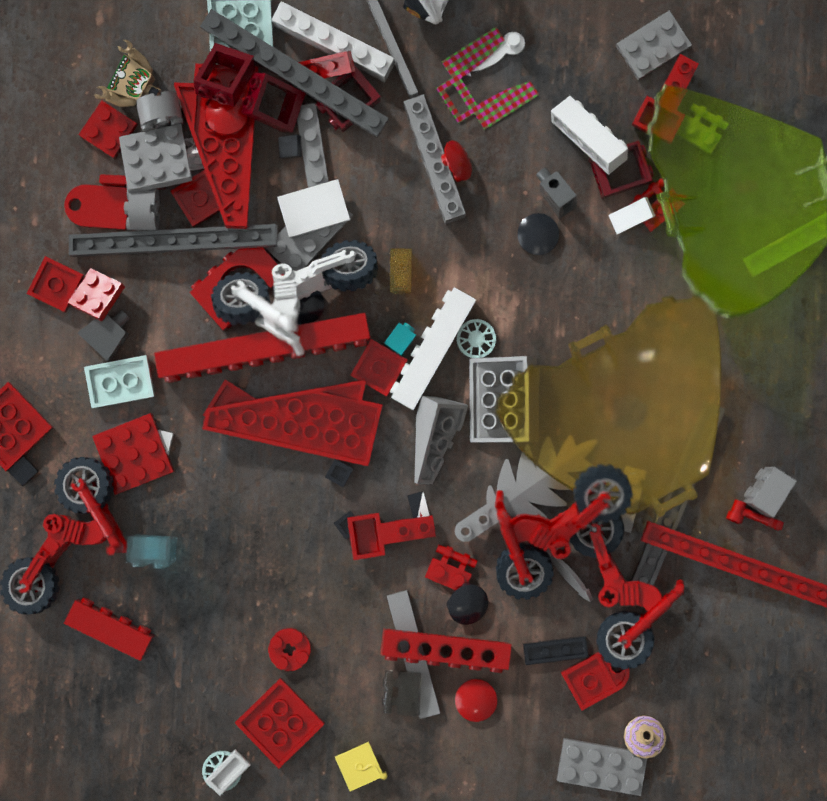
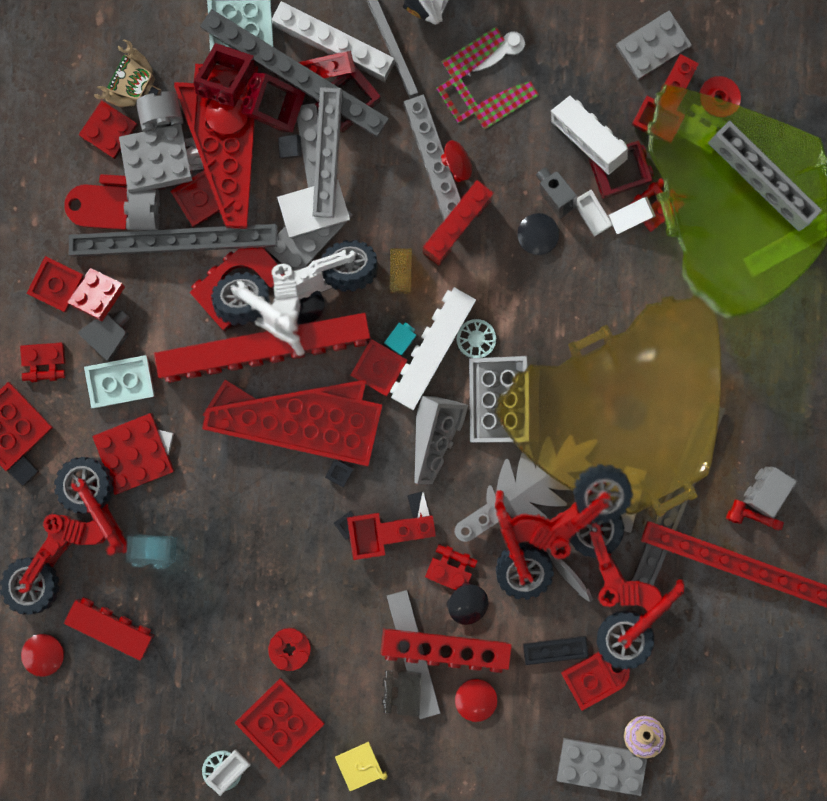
(40, 355): none -> red plate
(42, 655): none -> red dish
(327, 152): none -> light grey tile
(457, 221): none -> red arch
(593, 213): none -> white tile
(723, 88): none -> red dish
(764, 176): none -> light grey brick

